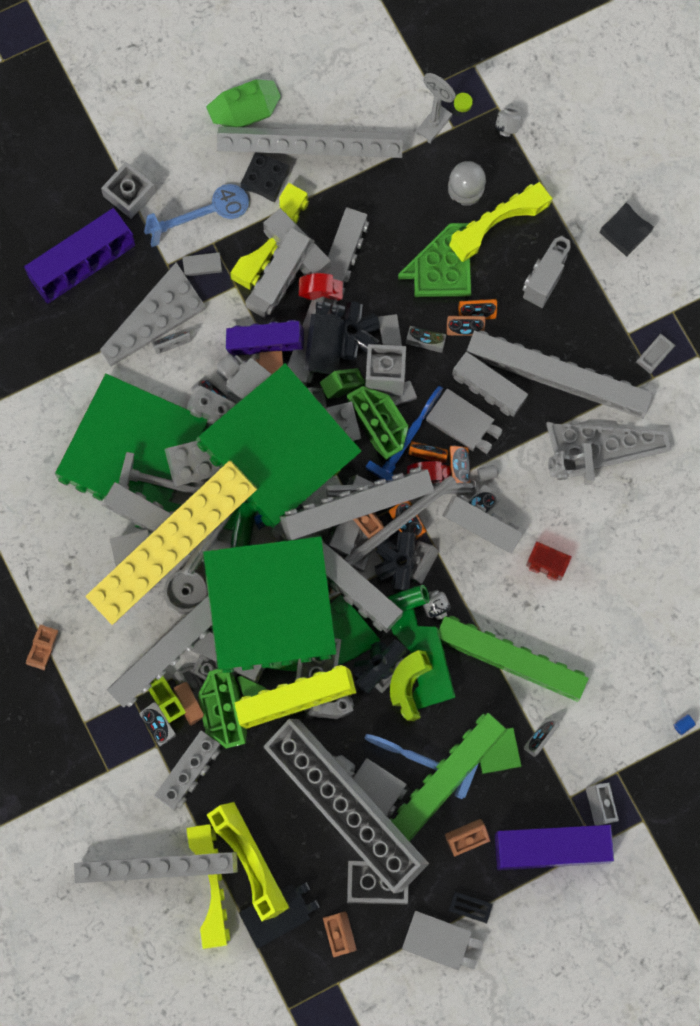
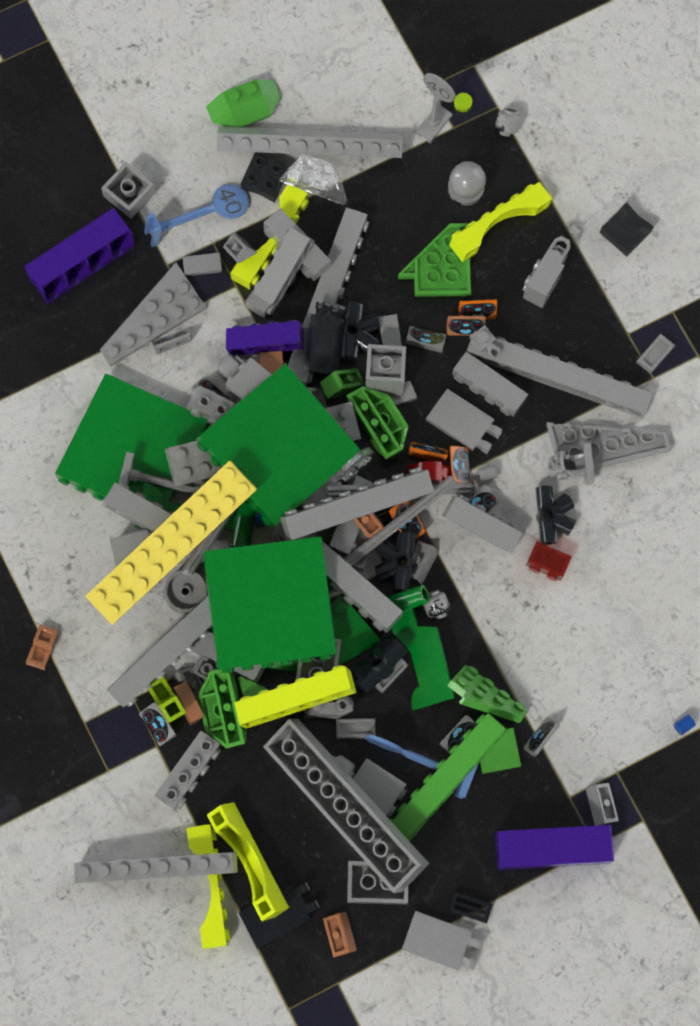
(238, 248): none -> light grey slope
(316, 177): none -> clear wing
(320, 285): red brick -> none
(350, 469): none -> clear wing
(355, 728): none -> light grey tile
(386, 471): blue piece -> none
(402, 683): lime arch -> none
(455, 735): none -> slope
(467, 837): nougat slope -> none
(484, 340): none -> light grey plate
(484, 696): none -> bright green wing
(512, 659): bright green brick -> none
(556, 509): none -> black piece

